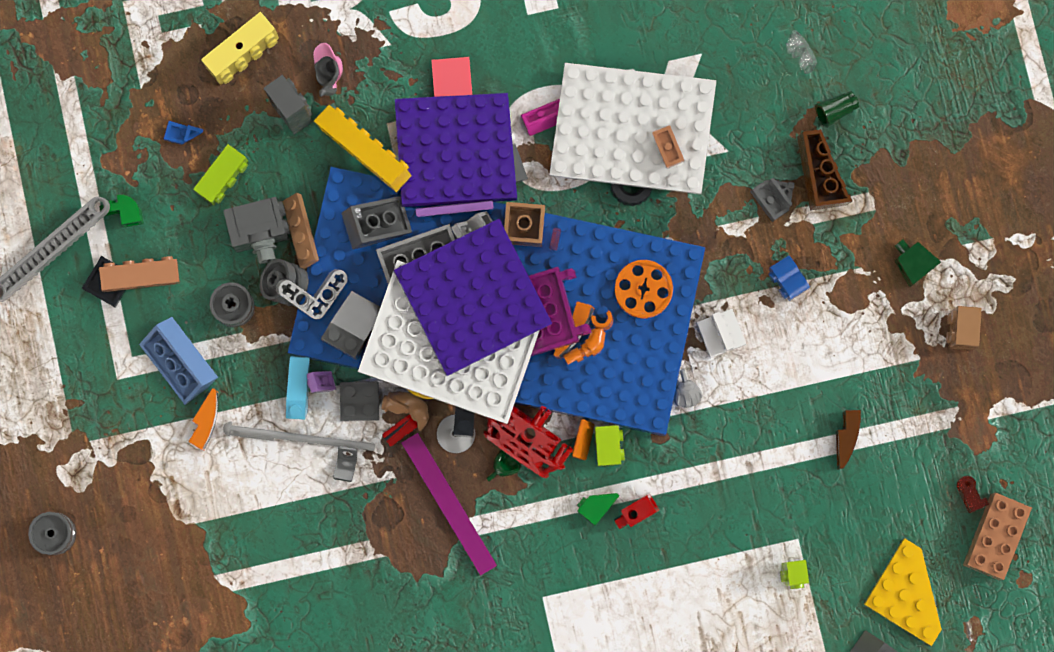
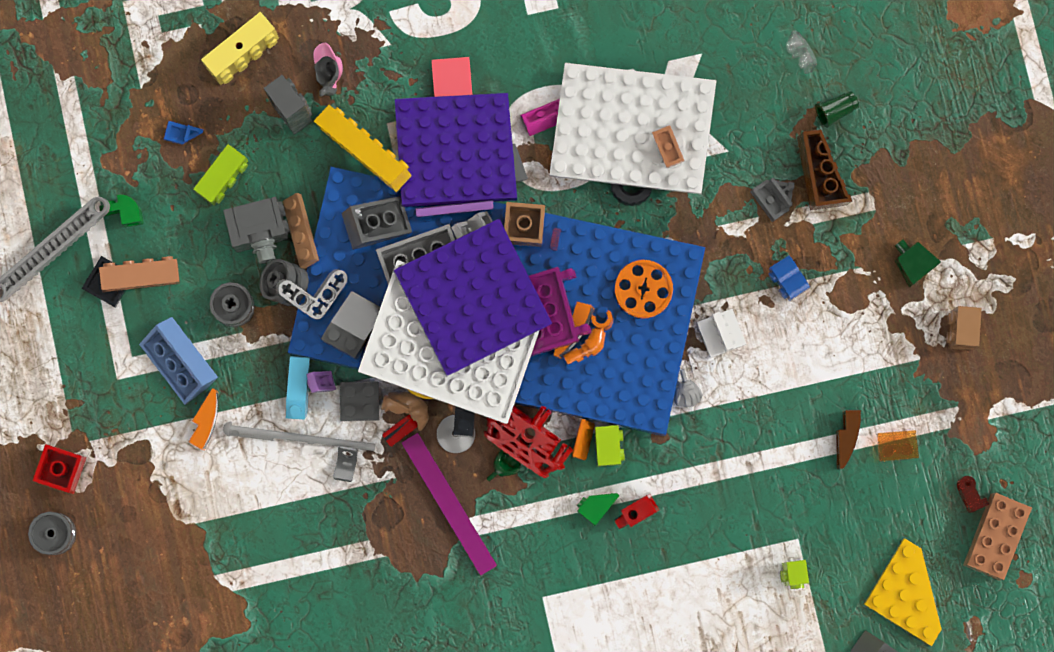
(59, 469): none -> red brick
(897, 445): none -> clear orange plate

